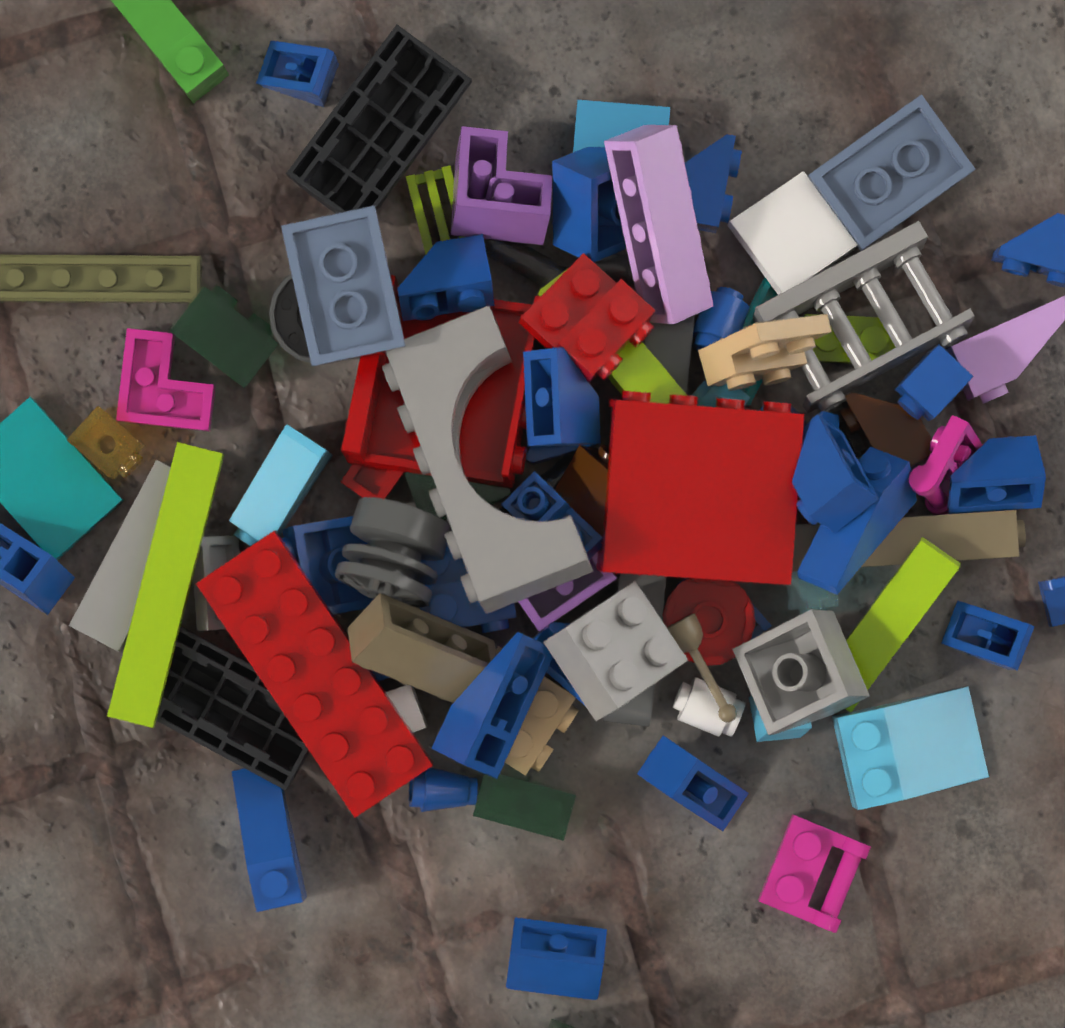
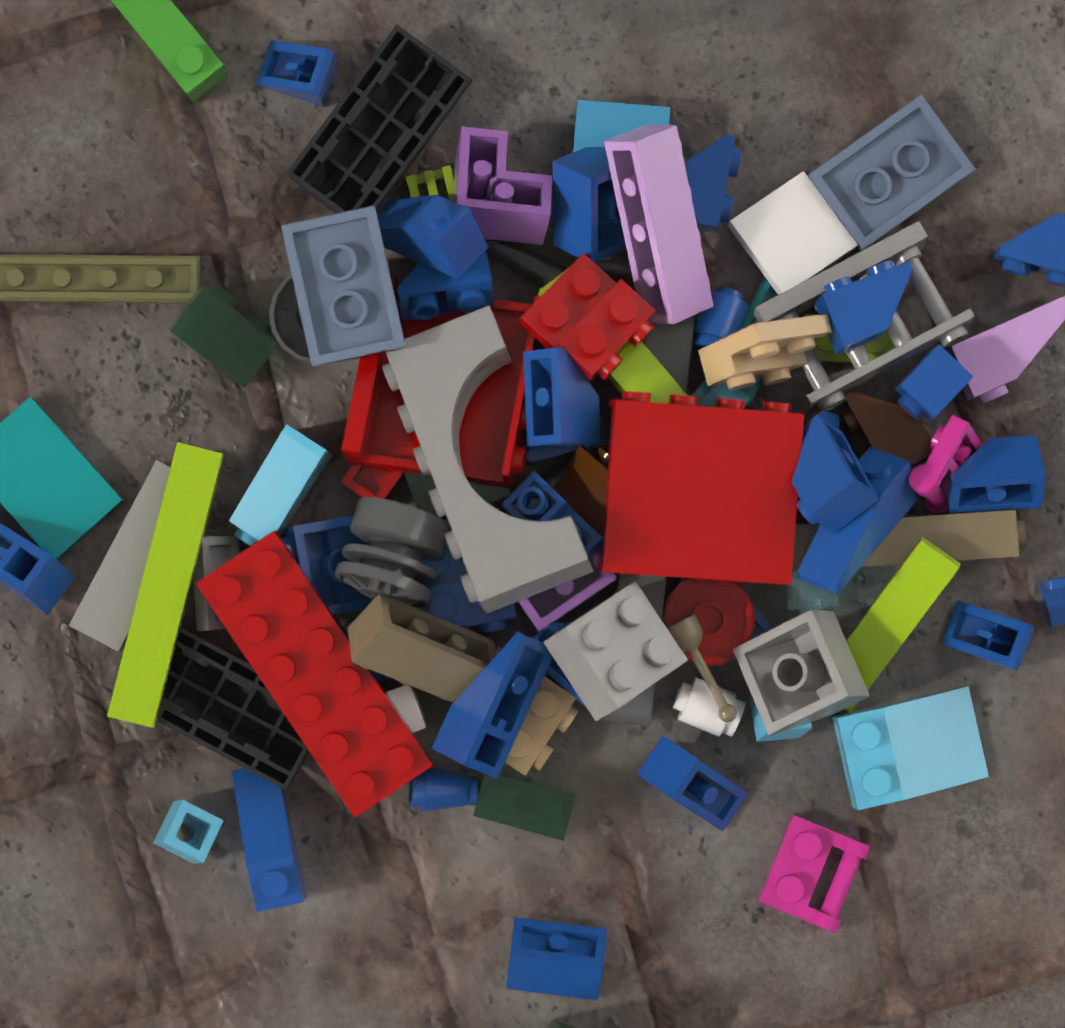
(98, 426): clear yellow brick -> none
(149, 394): dark pink plate -> none
(202, 829): none -> medium azure plate
(432, 233): none -> blue slope
(863, 308): none -> blue slope

